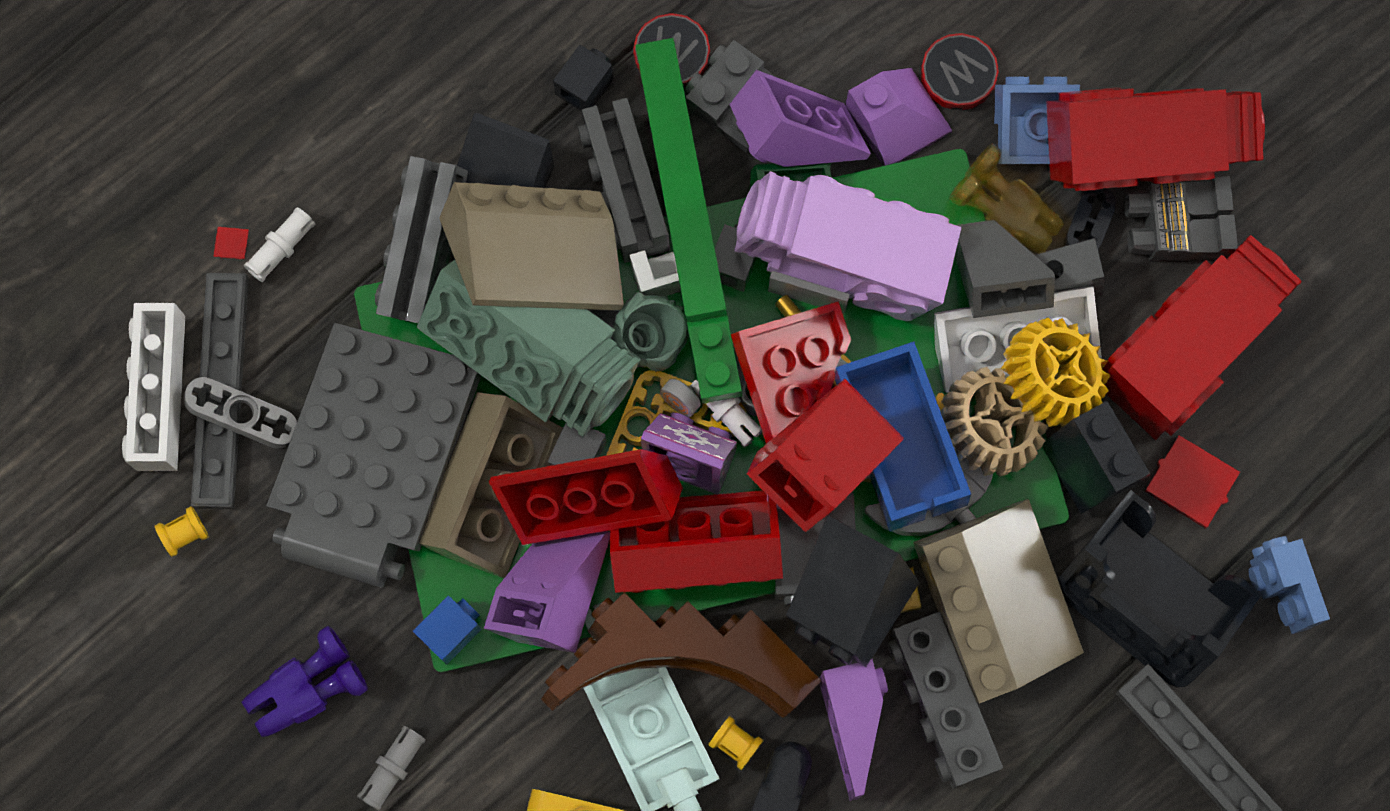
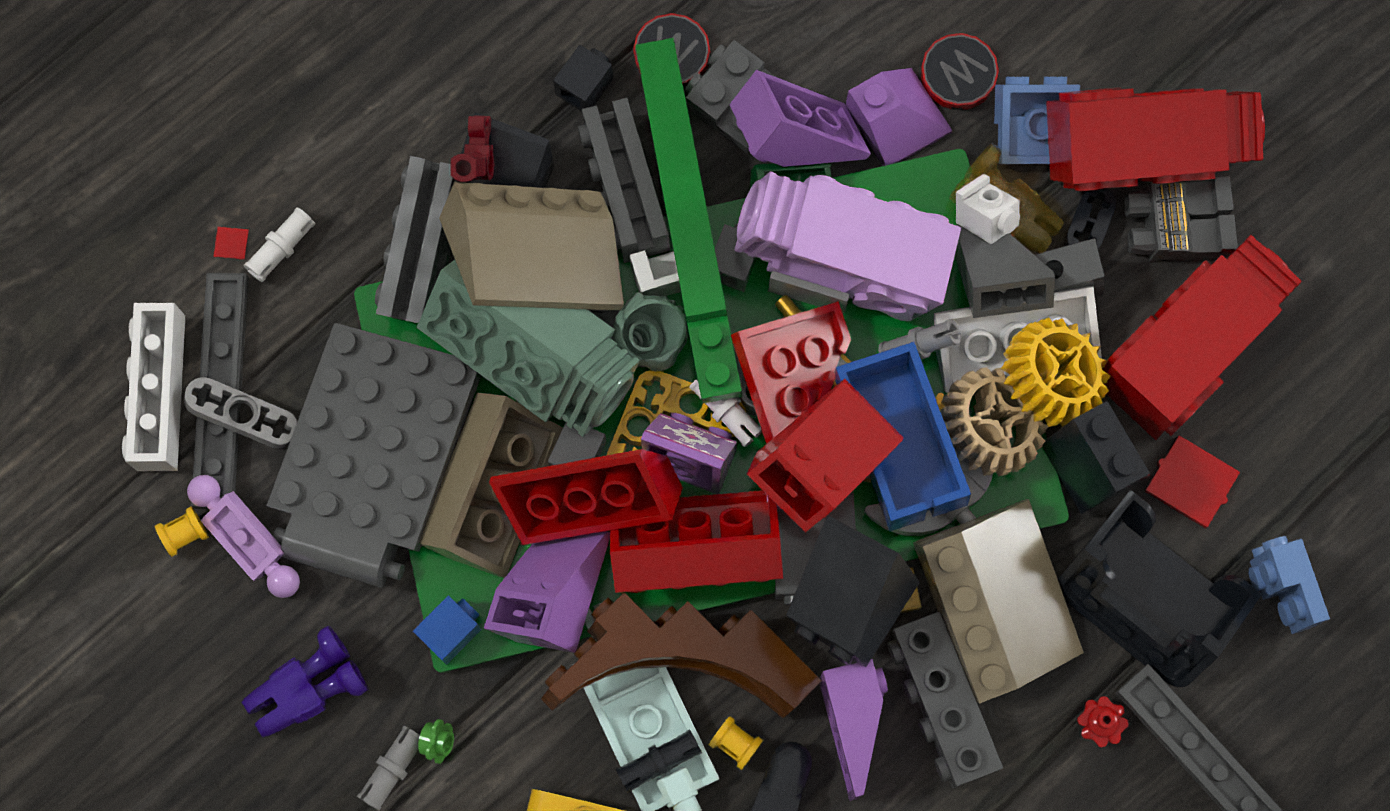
(243, 536): none -> lavender plate
(436, 740): none -> bright green plate
(478, 155): none -> dark red bar
(658, 761): none -> black pin
(680, 397): light grey tile -> none
(926, 339): none -> light grey pin
(986, 210): none -> white brick
(1102, 721): none -> red plant

